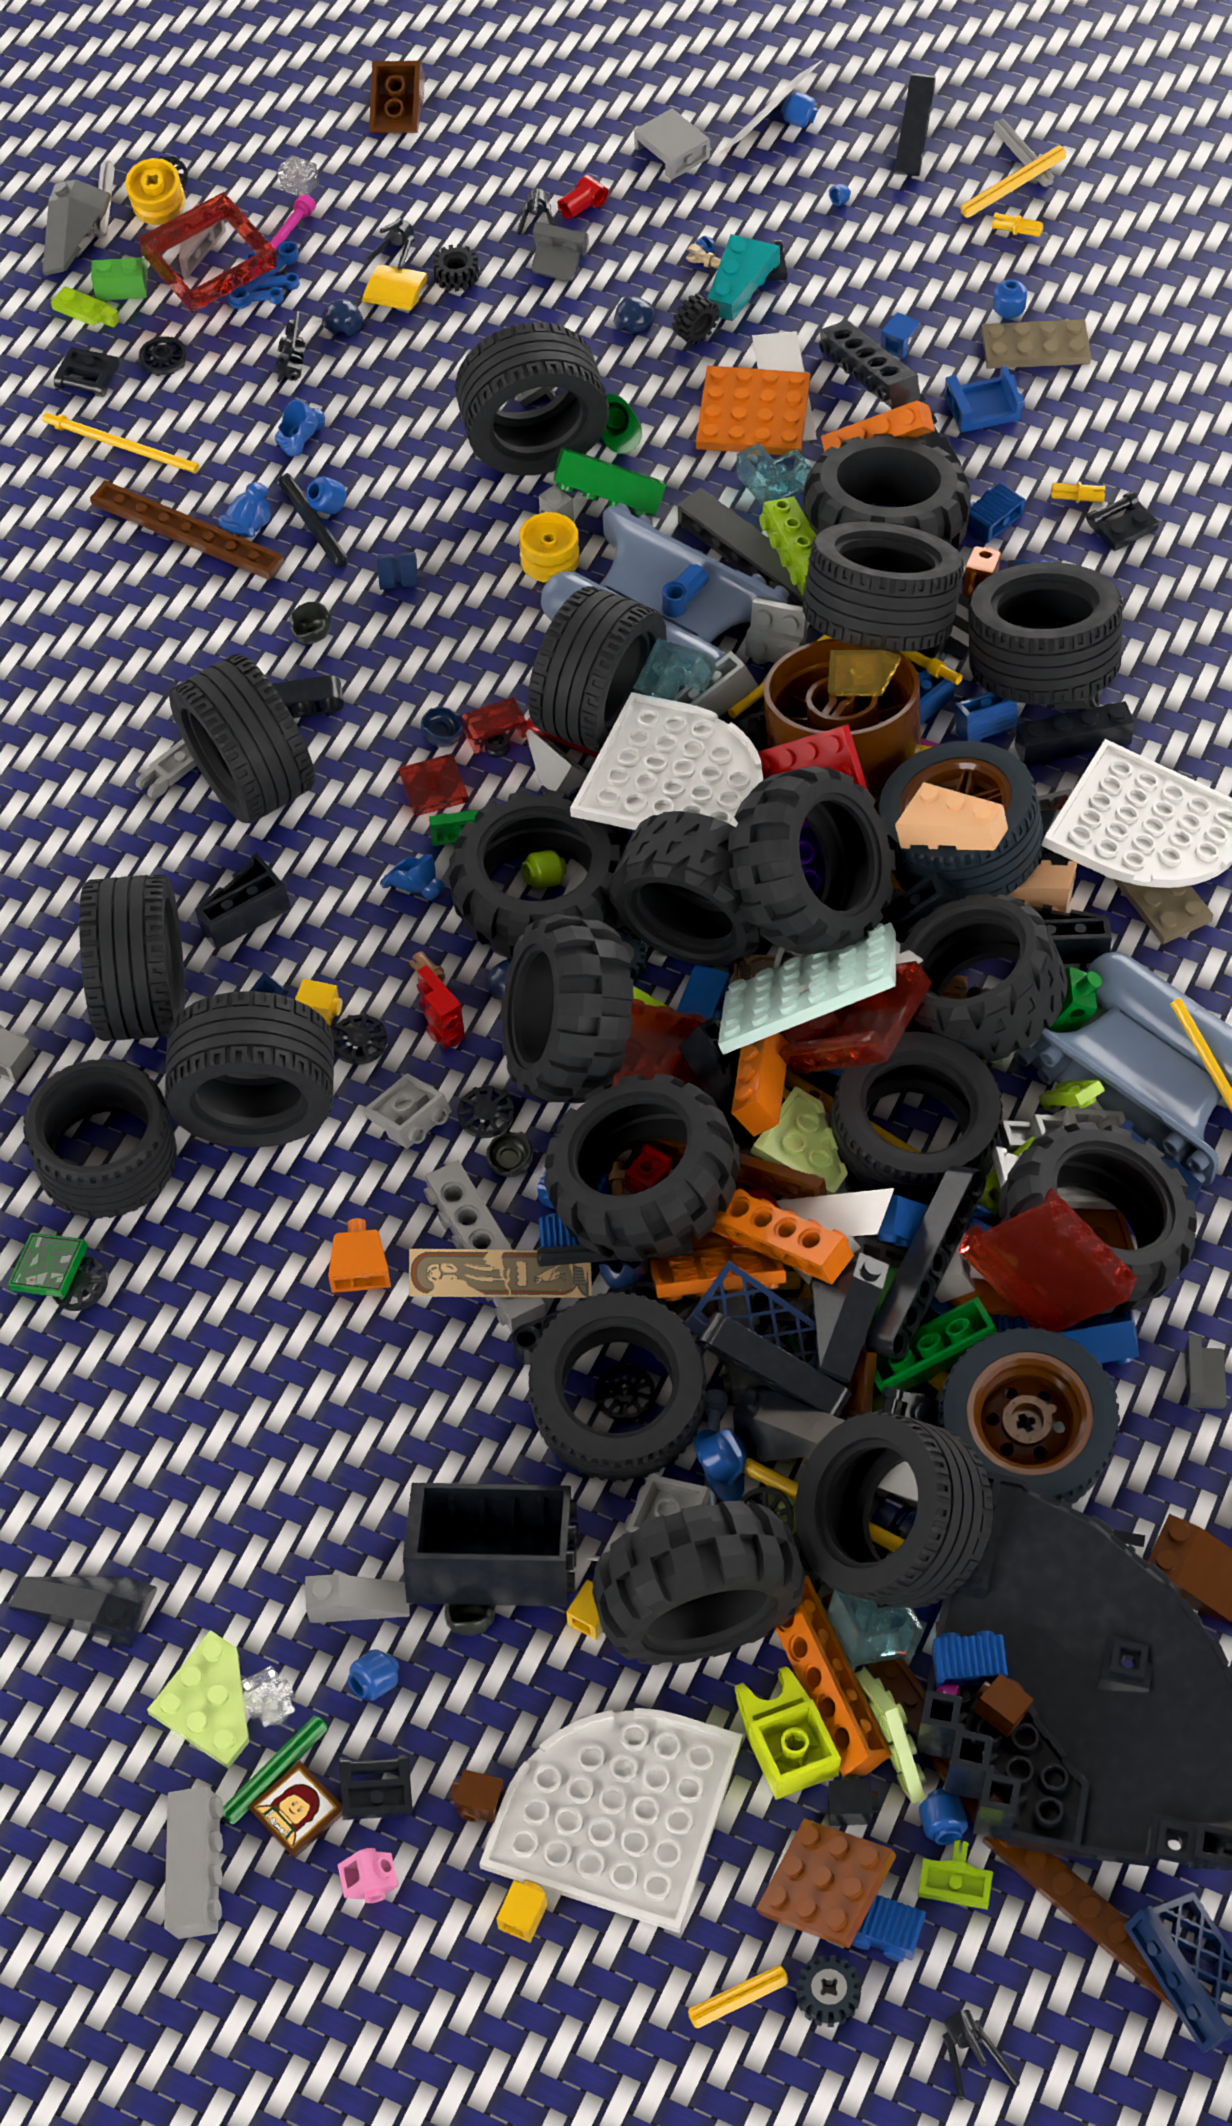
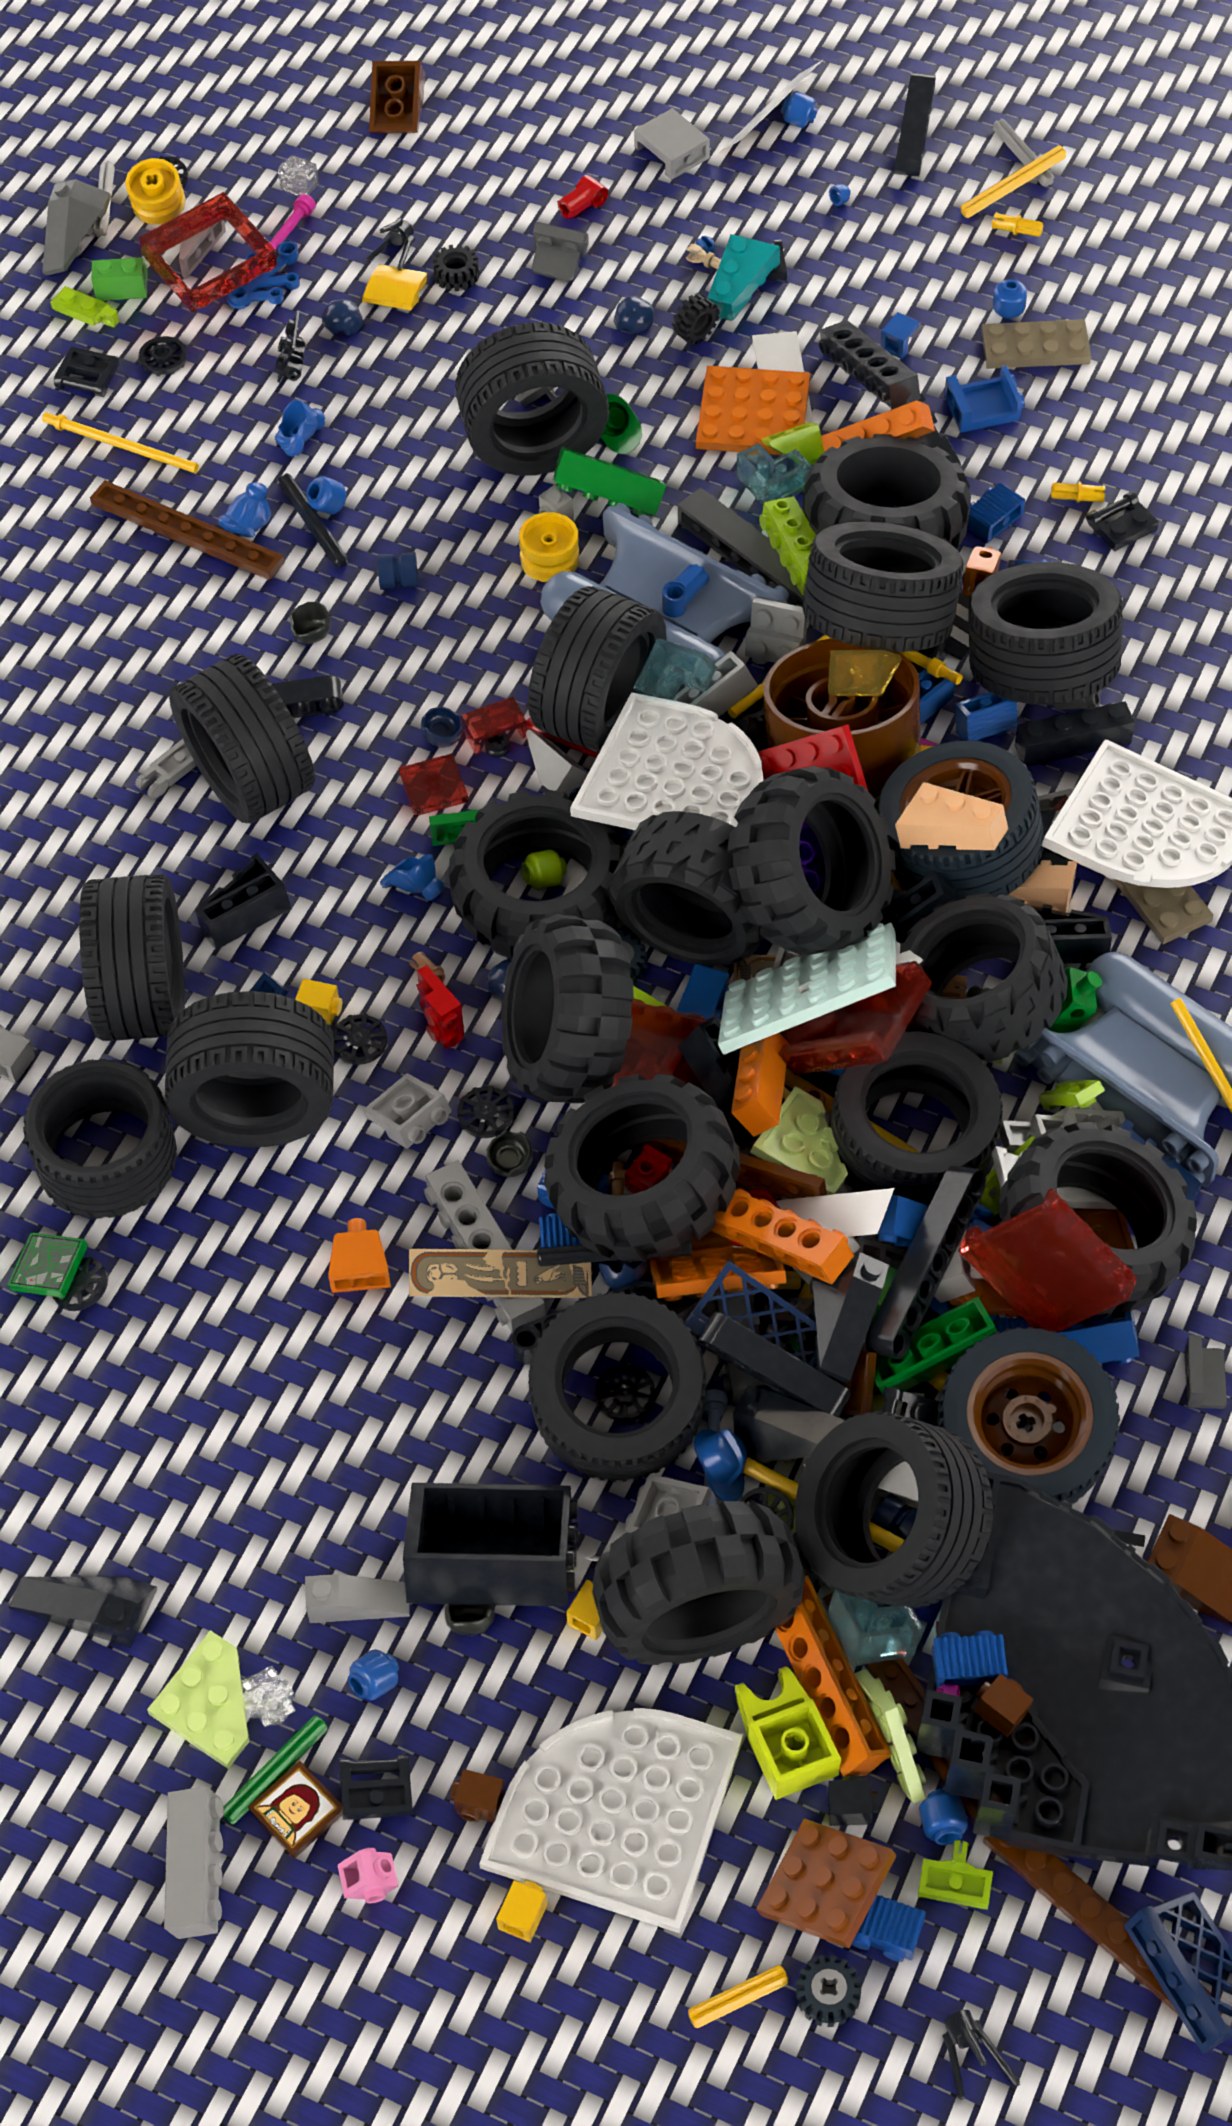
(536, 205): black plant -> none
(804, 438): none -> lime slope

